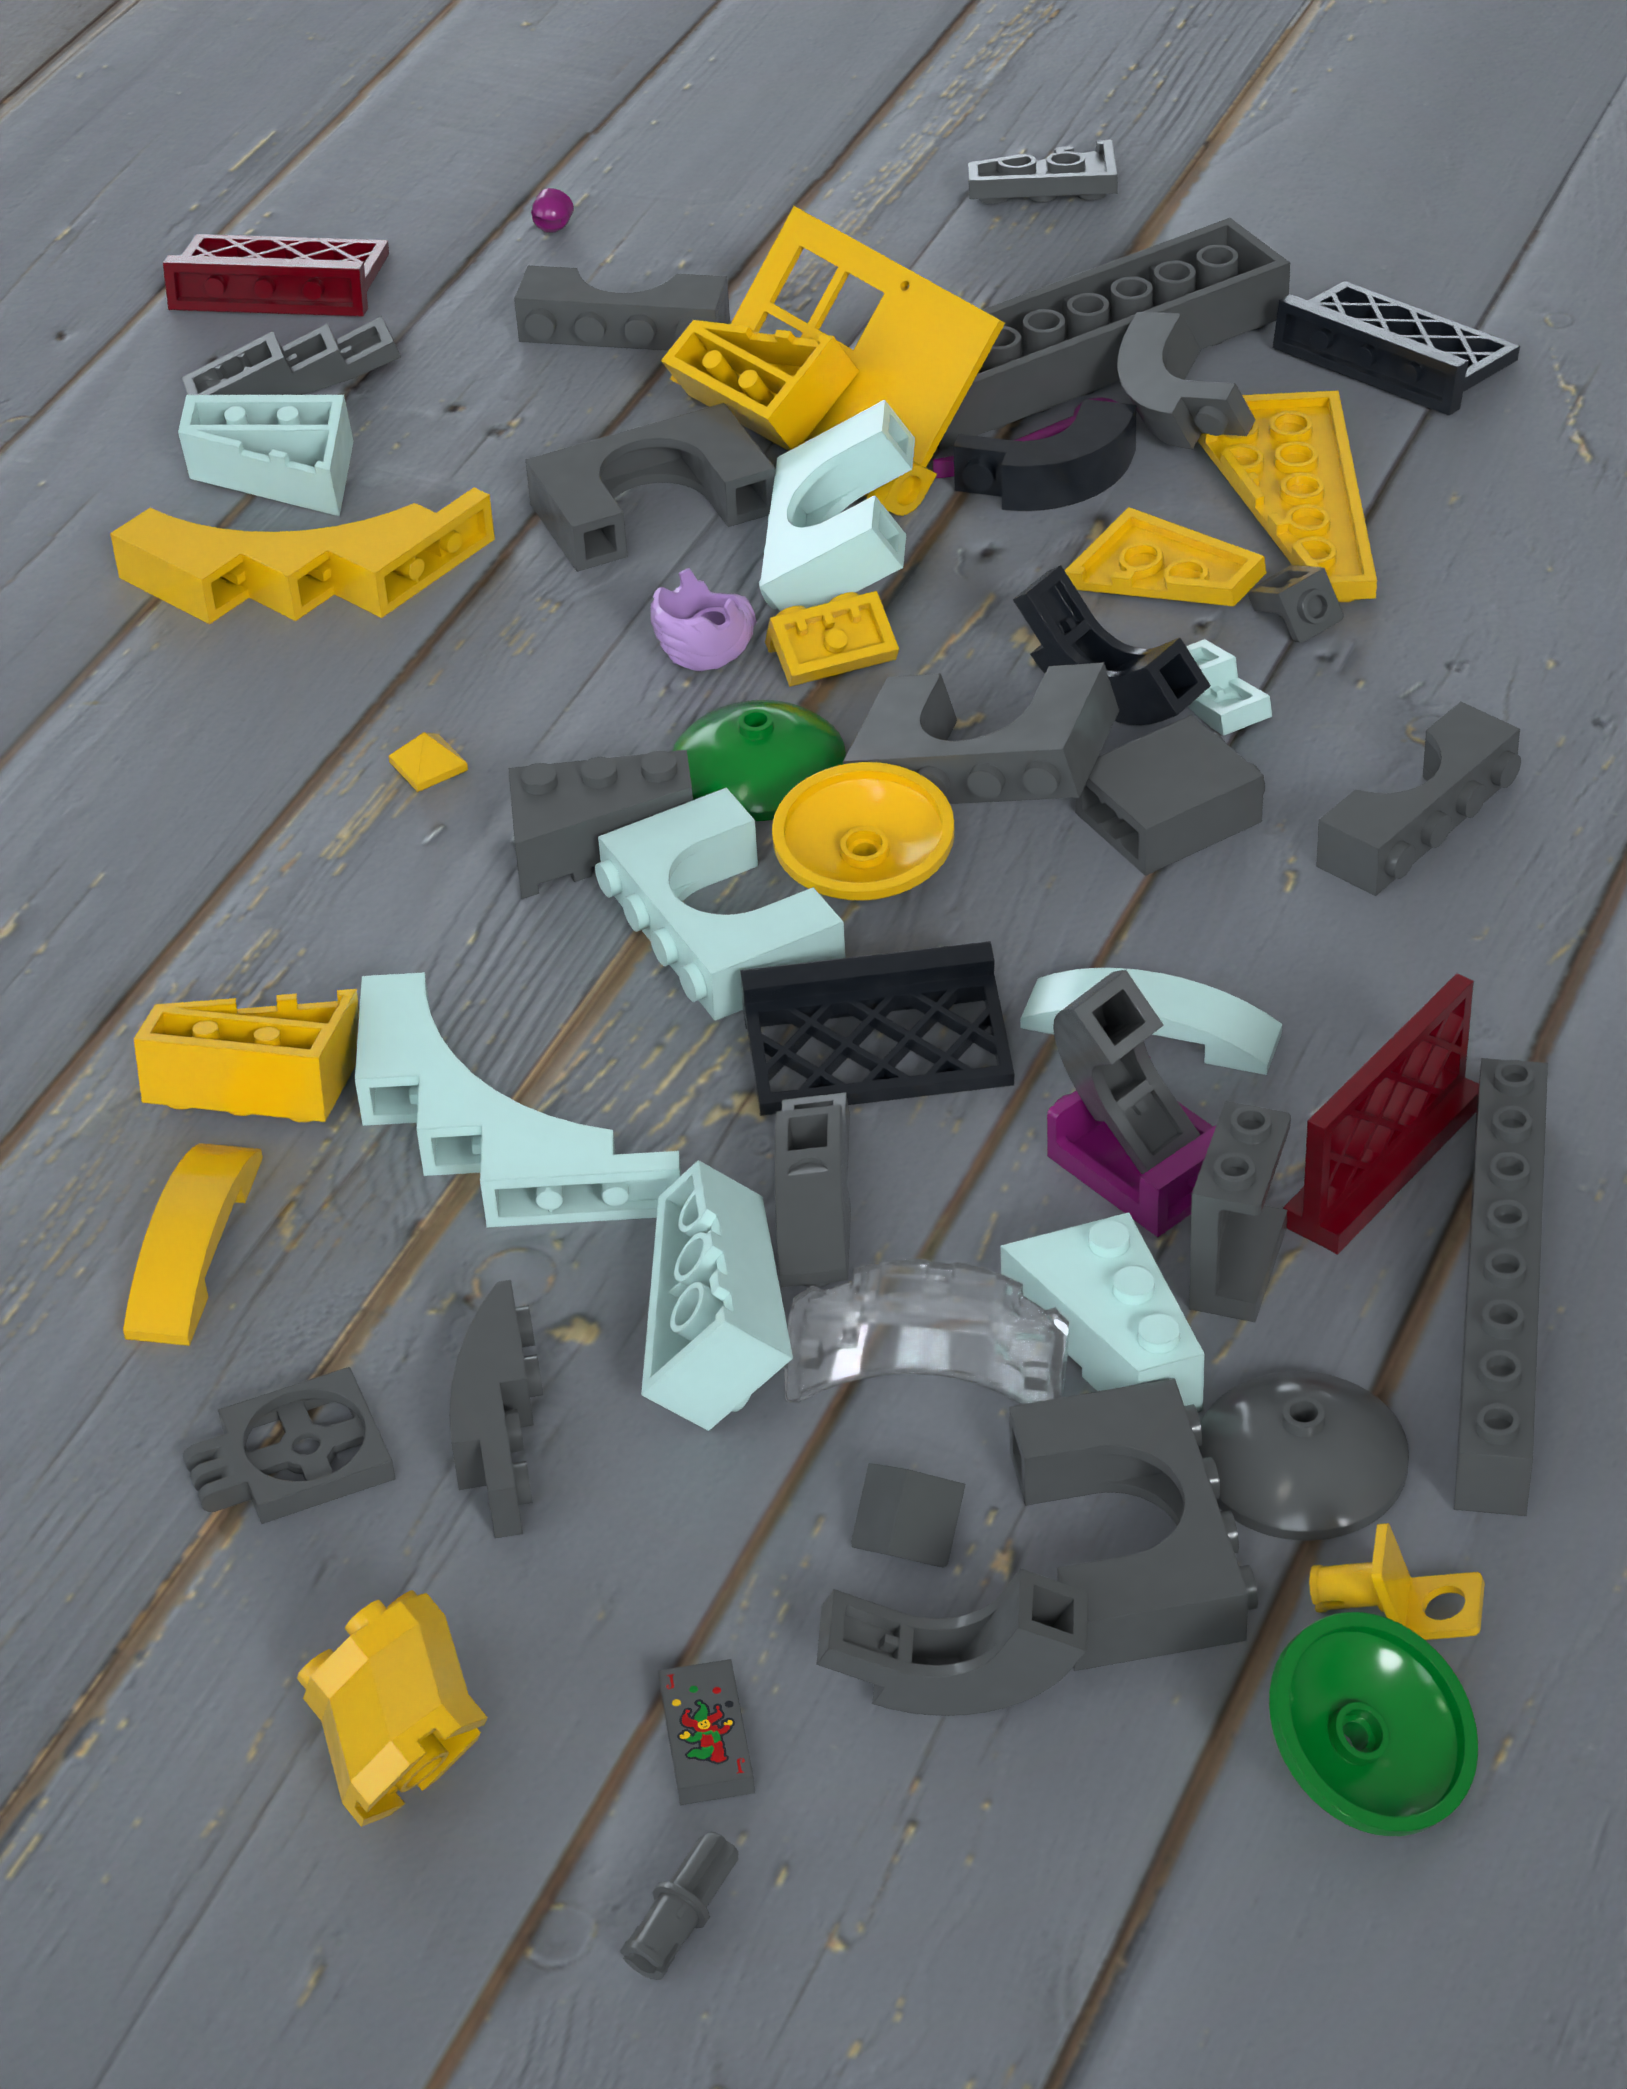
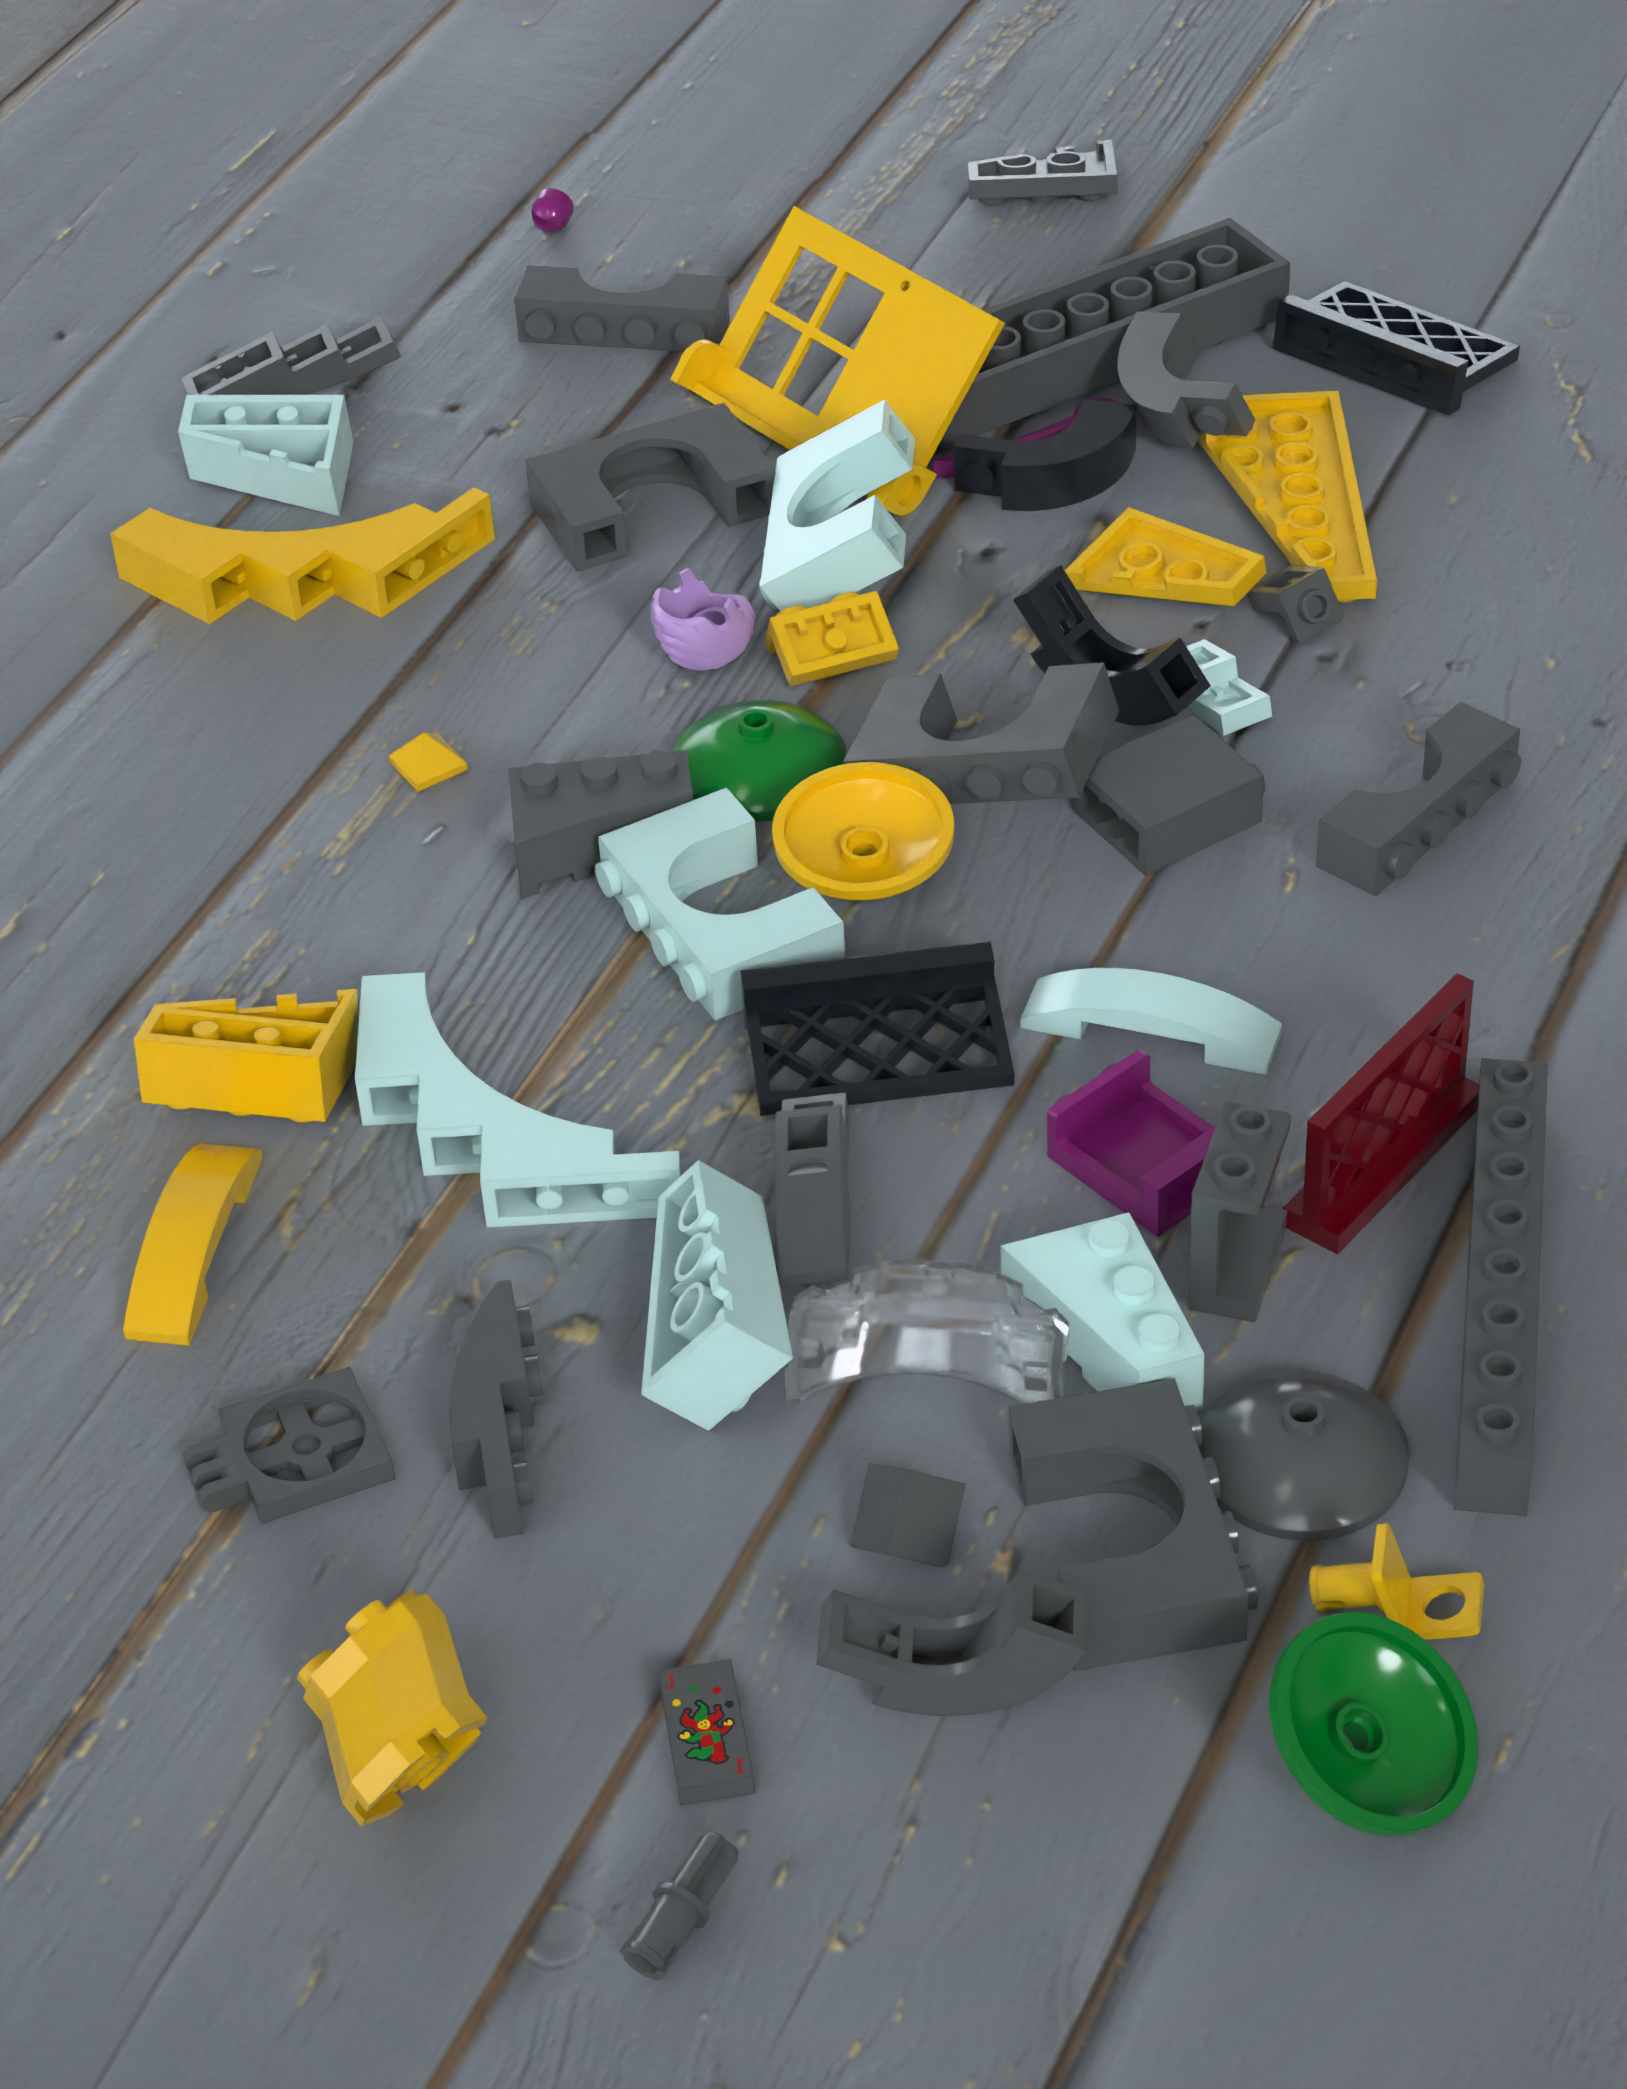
(274, 274): dark red fence -> none
(766, 380): yellow wedge -> none
(1110, 1068): dark grey arch -> none

